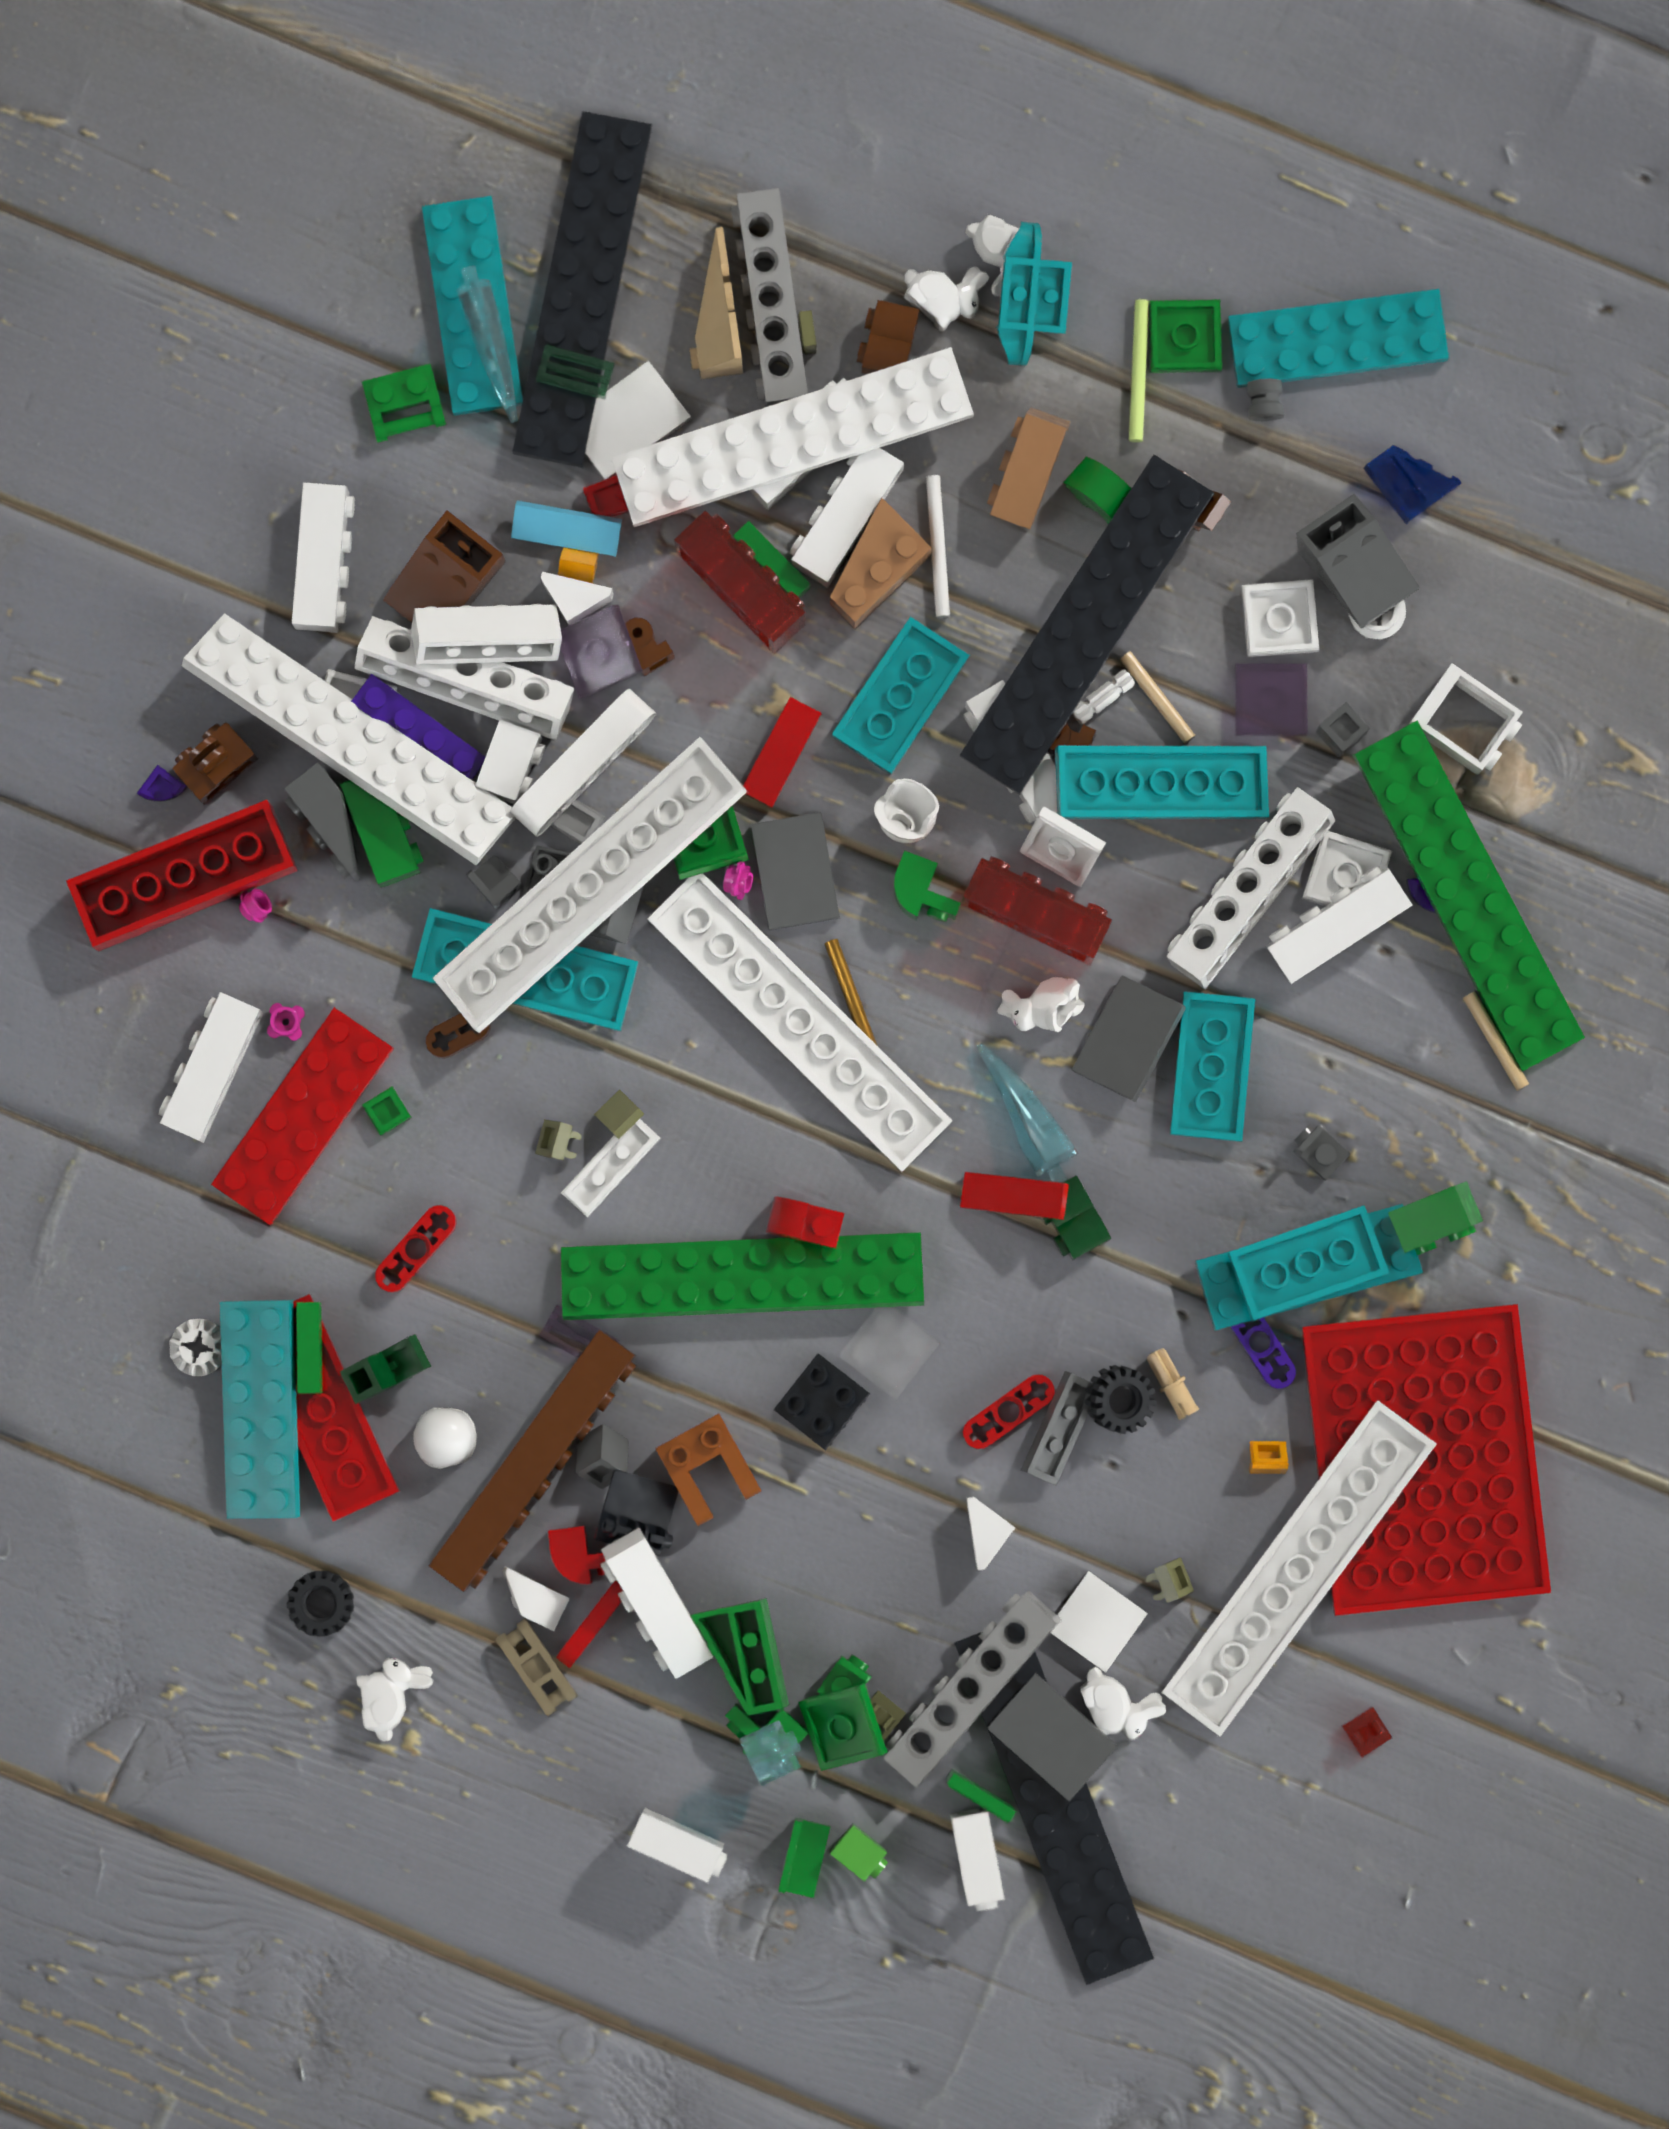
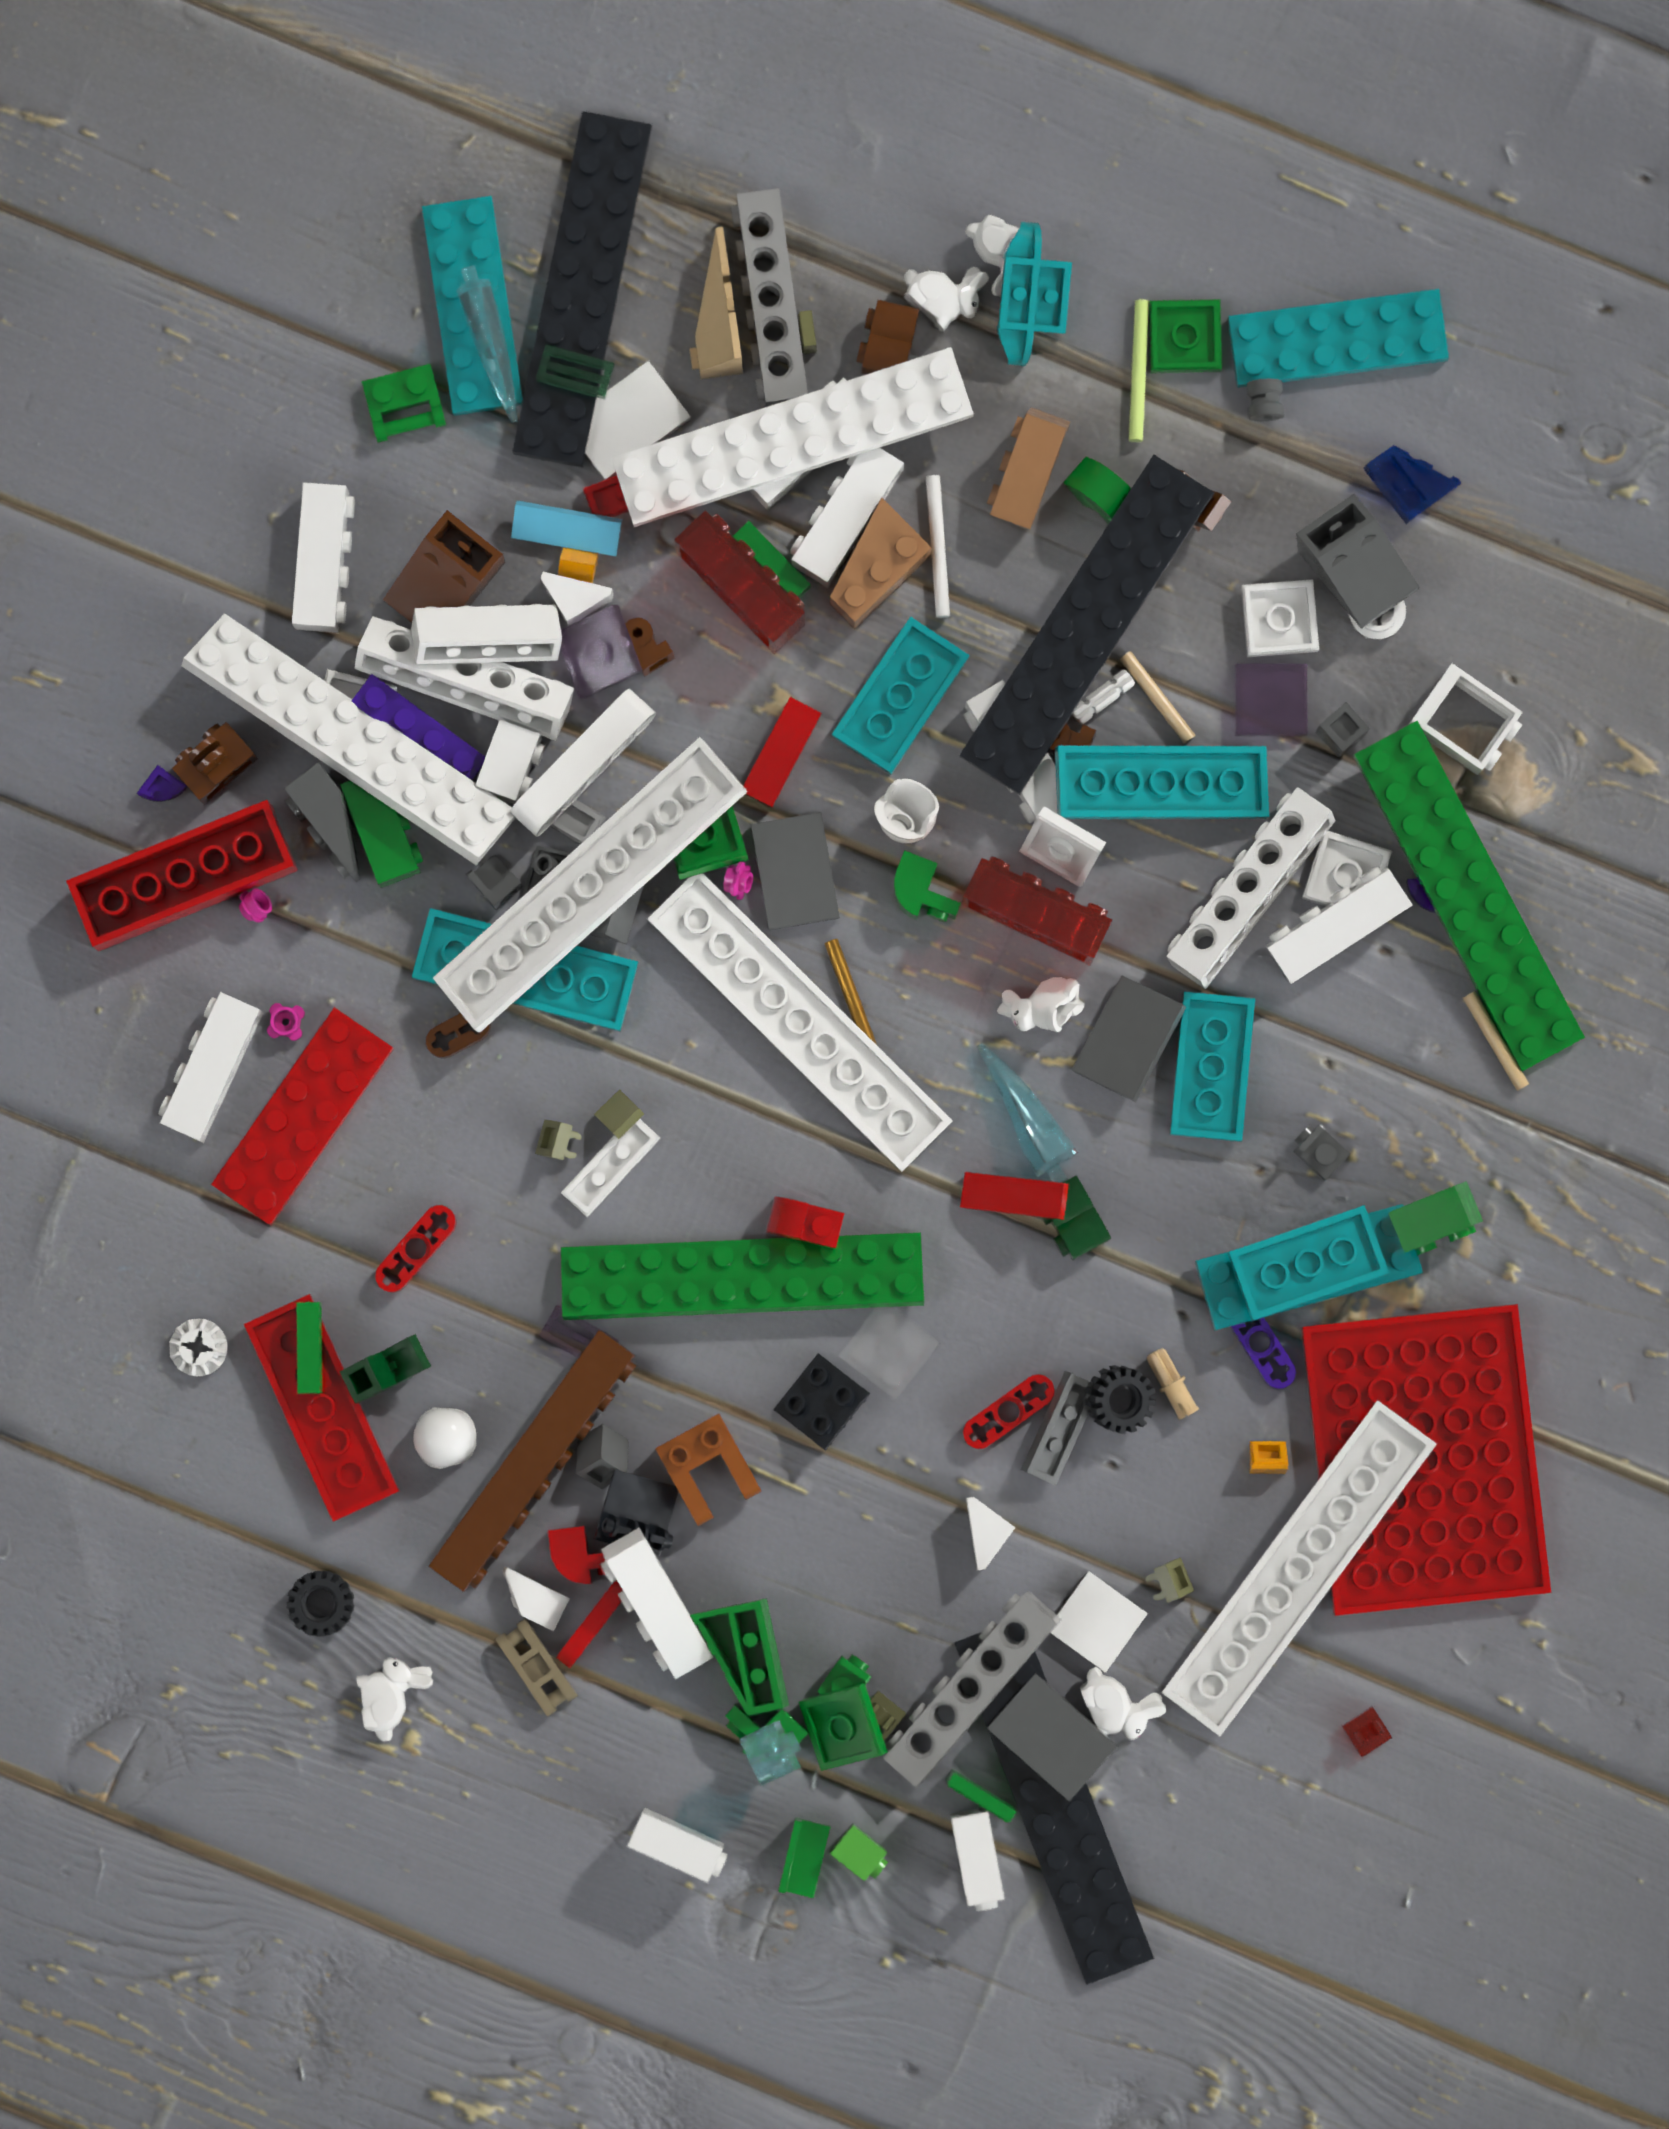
(259, 1409): teal plate -> none
(386, 1111): green tile -> none

